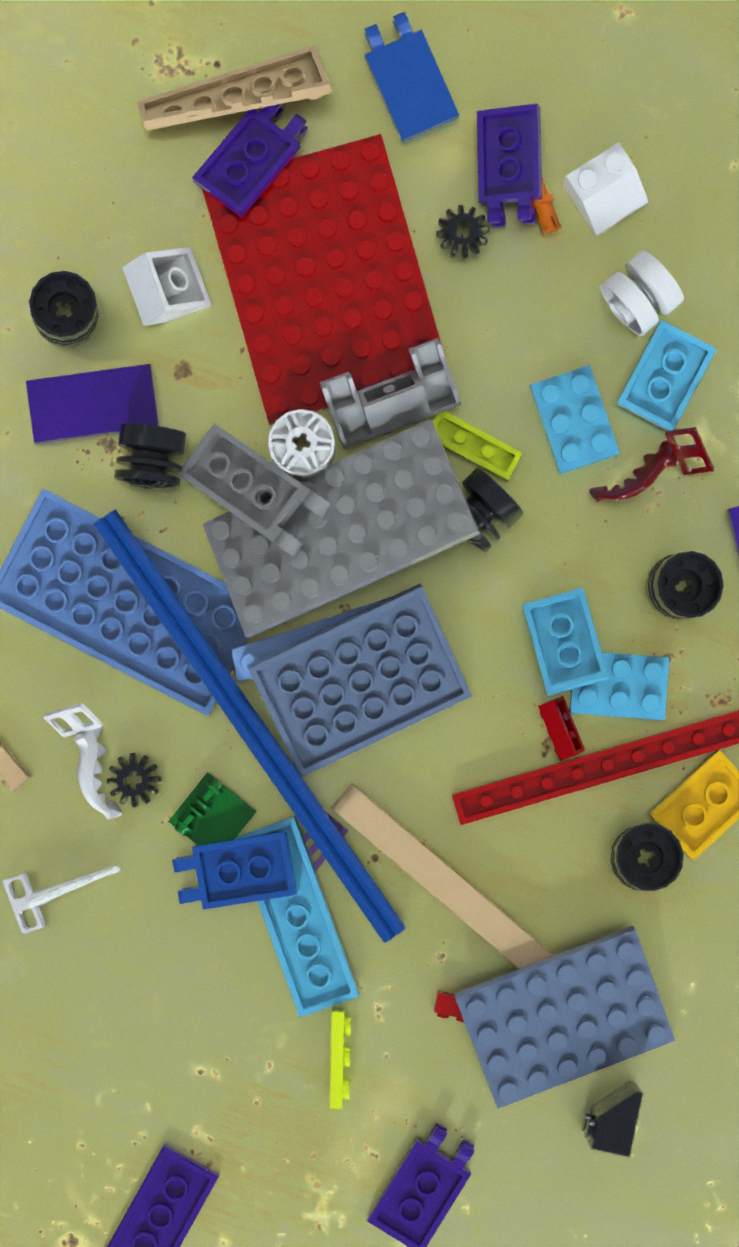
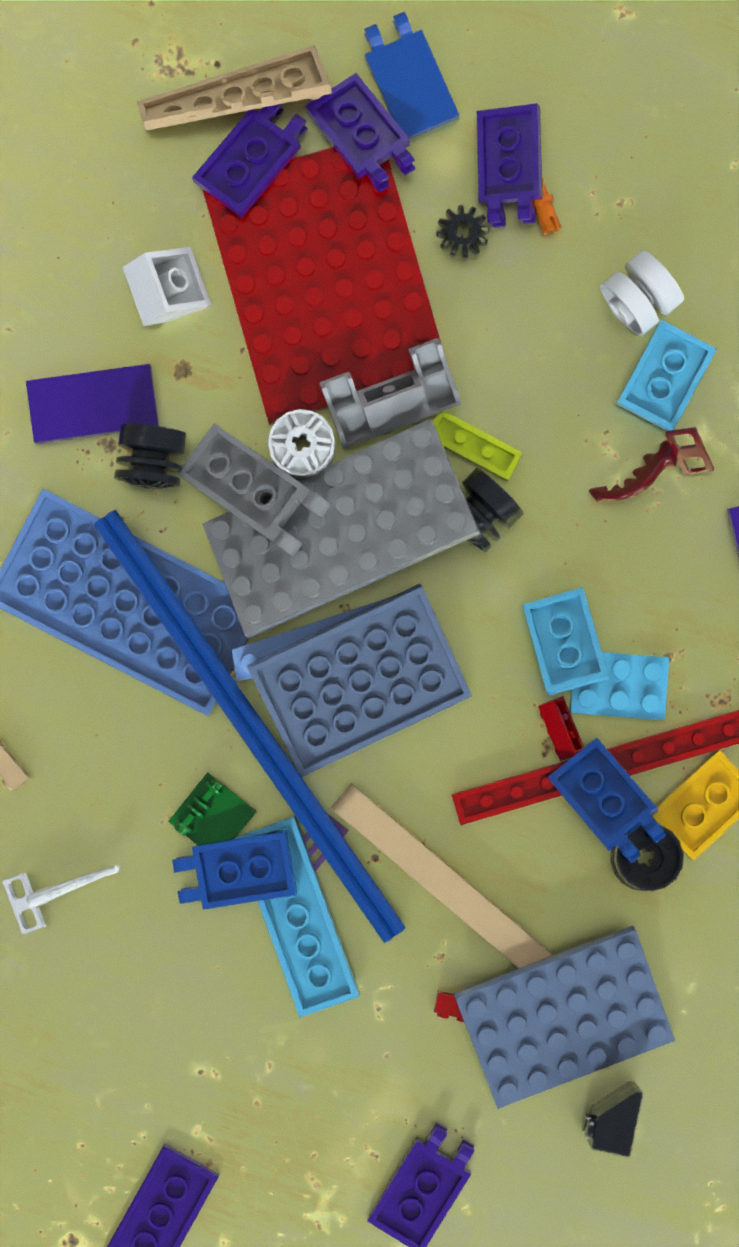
(65, 291): black wheel -> none
(90, 751): white piece -> none
(142, 787): black gear -> none
(339, 1058): neon yellow plate -> none
(361, 130): none -> dark purple tile
(574, 419): medium azure plate -> none
(606, 189): white slope -> none
(606, 798): none -> blue tile
(702, 580): black wheel -> none

